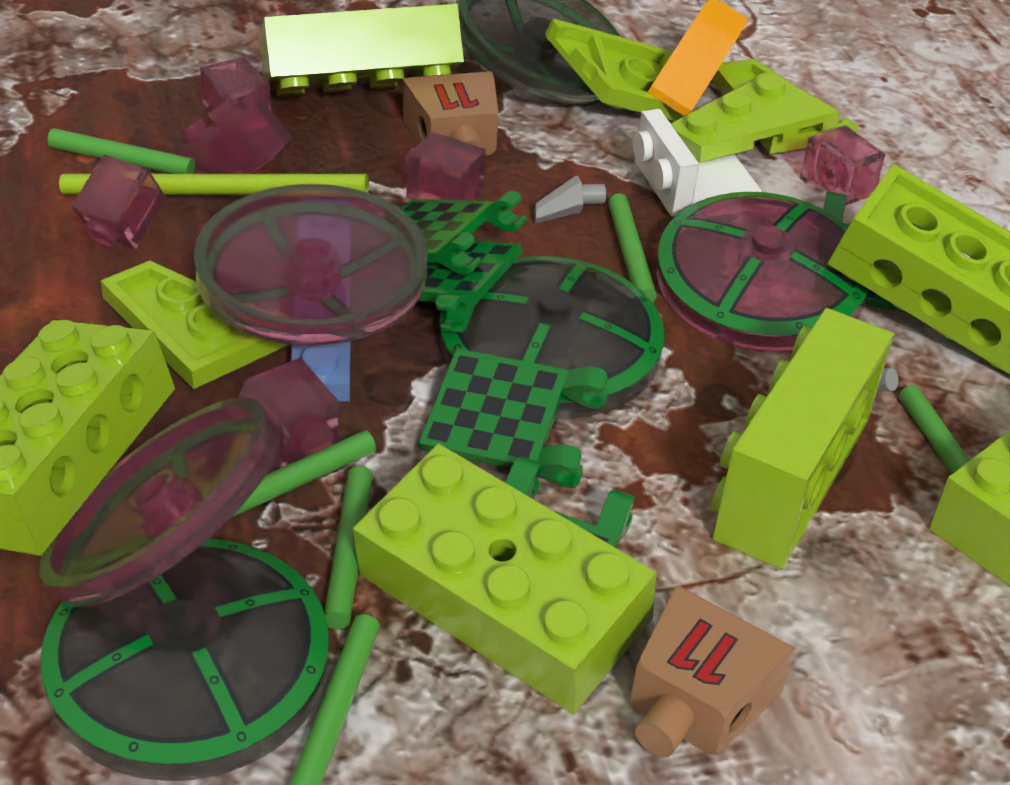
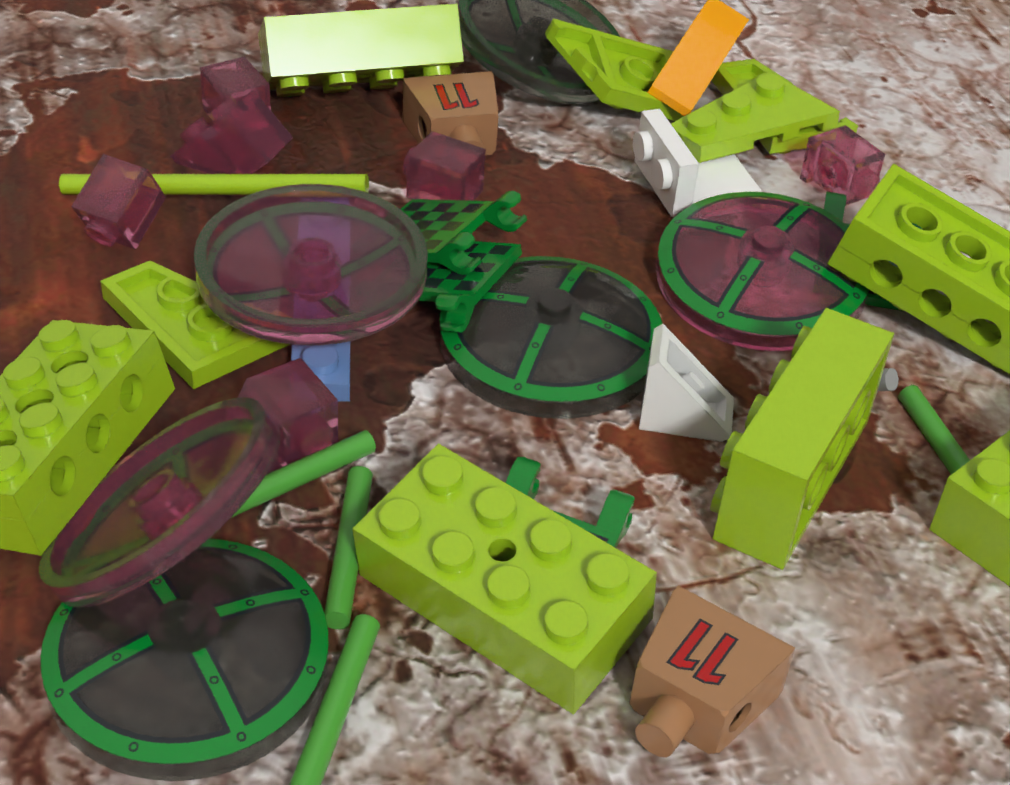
(132, 154): bright green bar -> none
(506, 409): green flag -> none
(568, 200): light grey bar -> none
(631, 245): bright green bar -> none
(682, 393): none -> white slope

